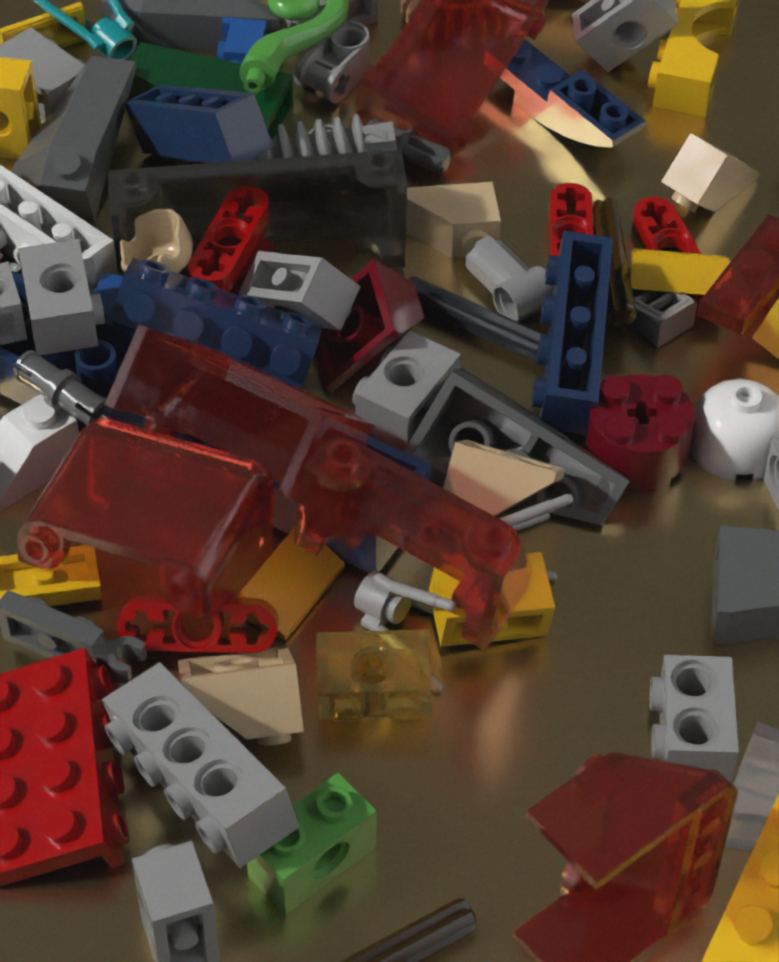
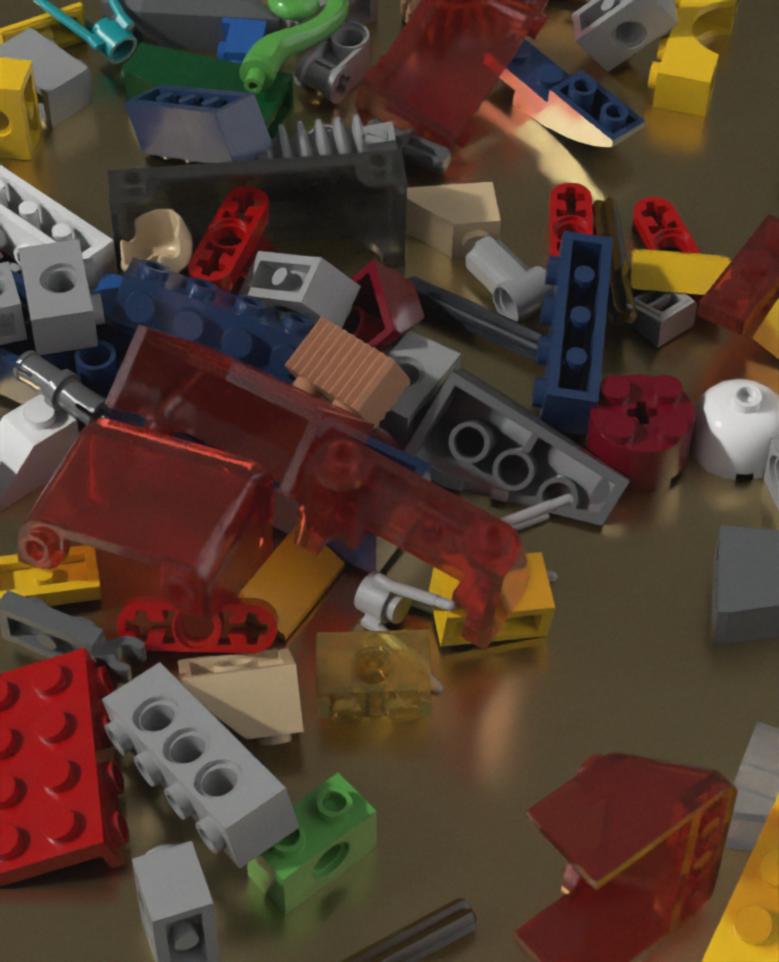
(78, 138): dark grey wedge -> none
(347, 372): none -> nougat brick
(496, 477): tan slope -> none
(699, 718): light grey brick -> none
(706, 175): tan slope -> none

